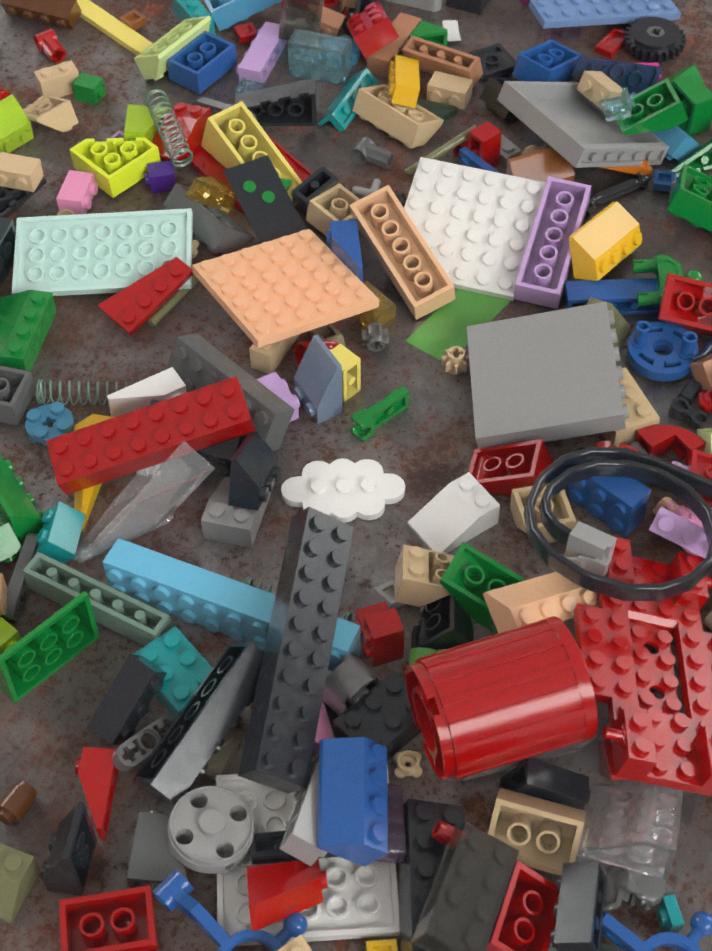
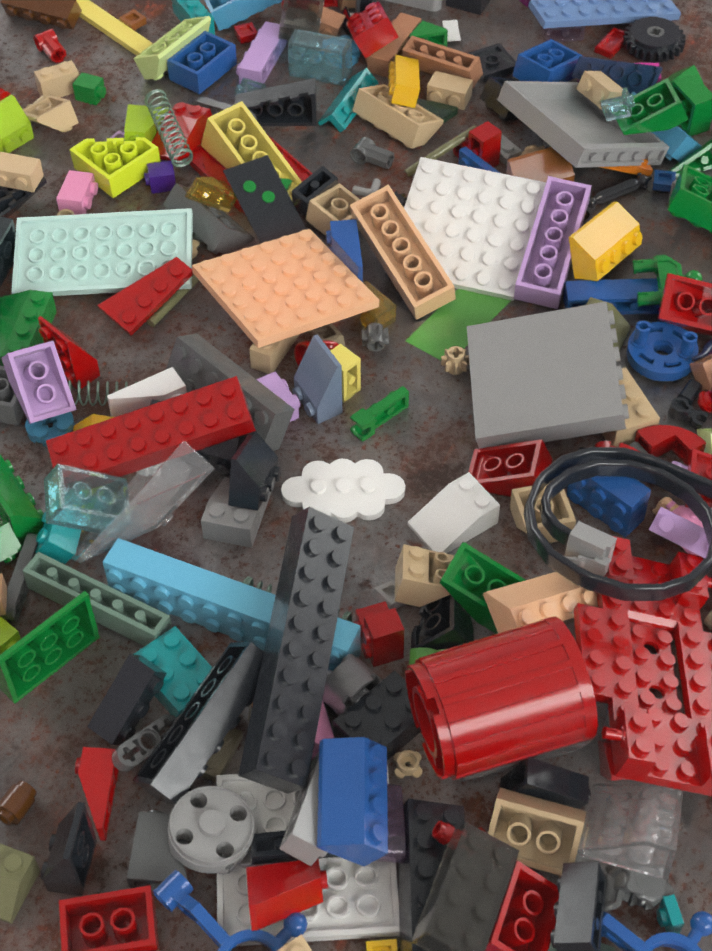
(39, 381): none -> lavender slope
(74, 359): none -> red slope
(83, 498): none -> clear light blue brick

